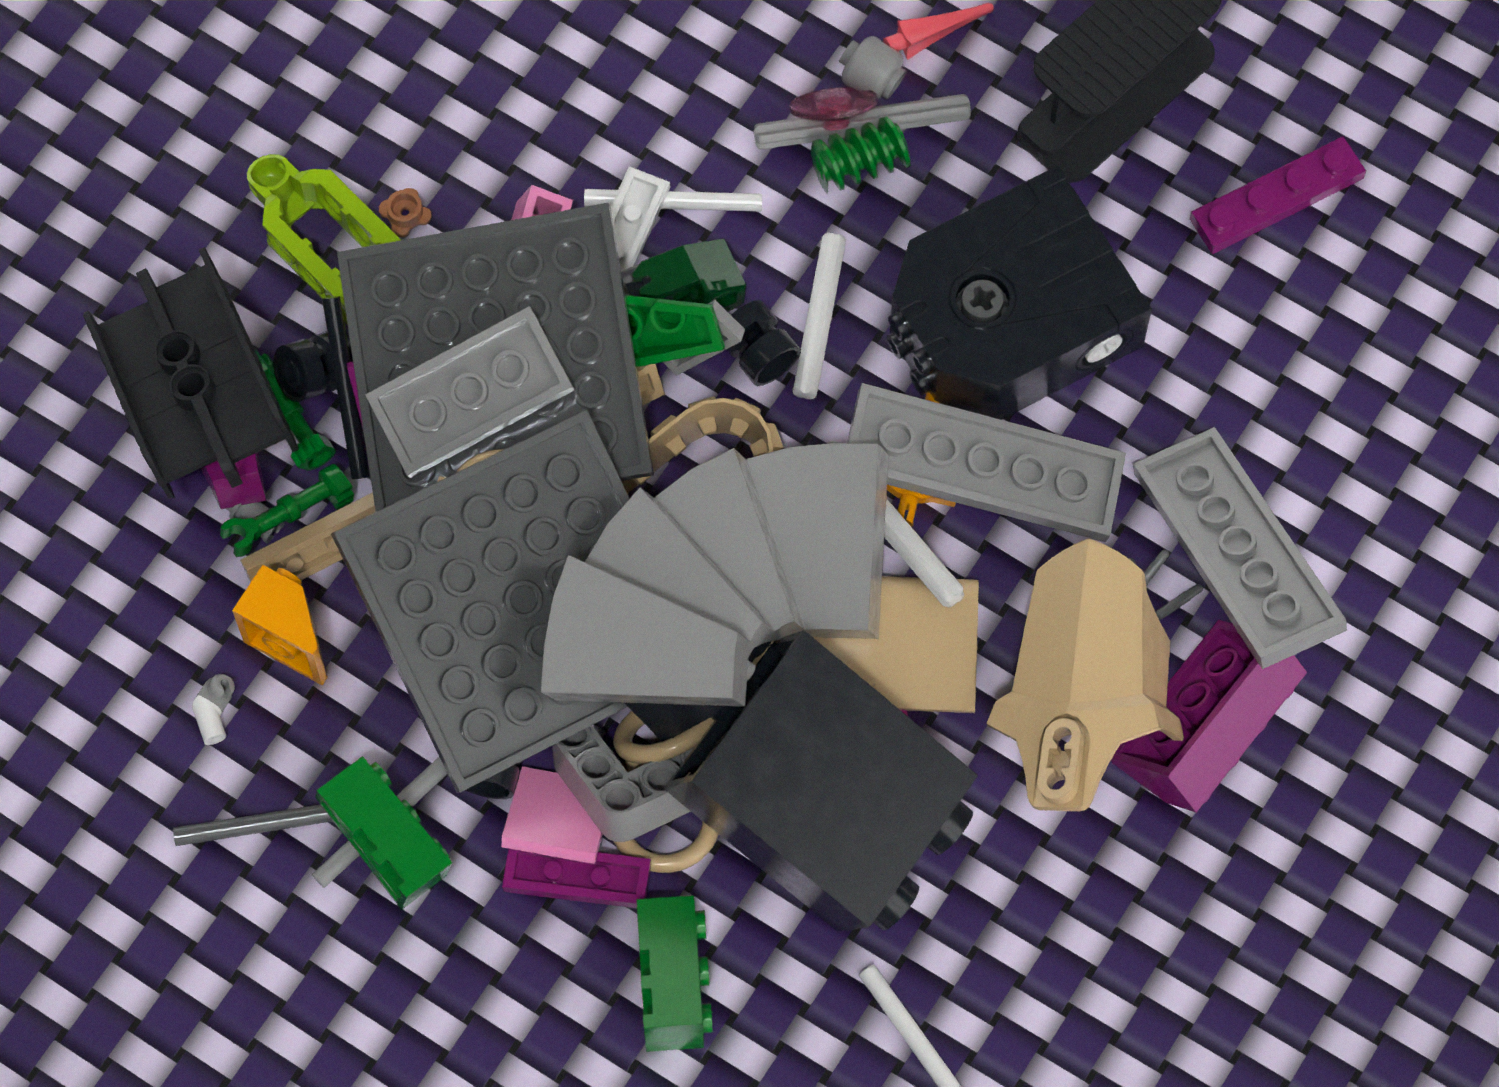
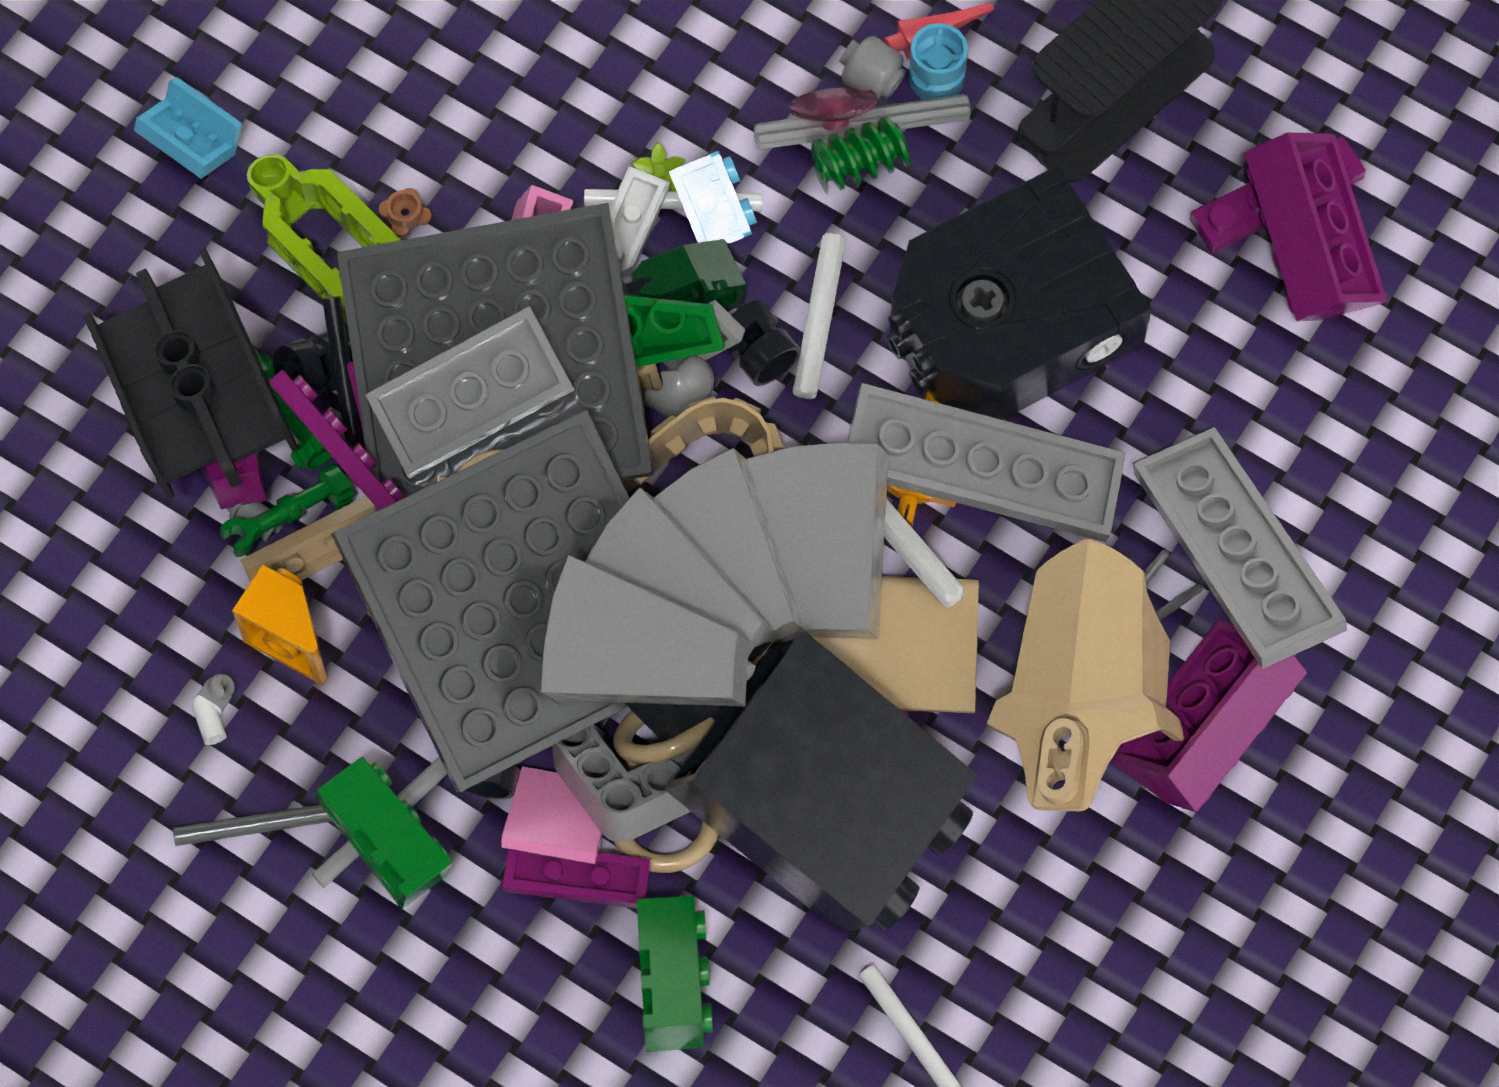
(190, 129): none -> medium azure bracket
(328, 431): none -> magenta plate
(658, 164): none -> lime plant
(680, 387): none -> light grey hair
(711, 199): none -> bracket
(937, 61): none -> medium azure wheel
(1314, 226): none -> magenta slope

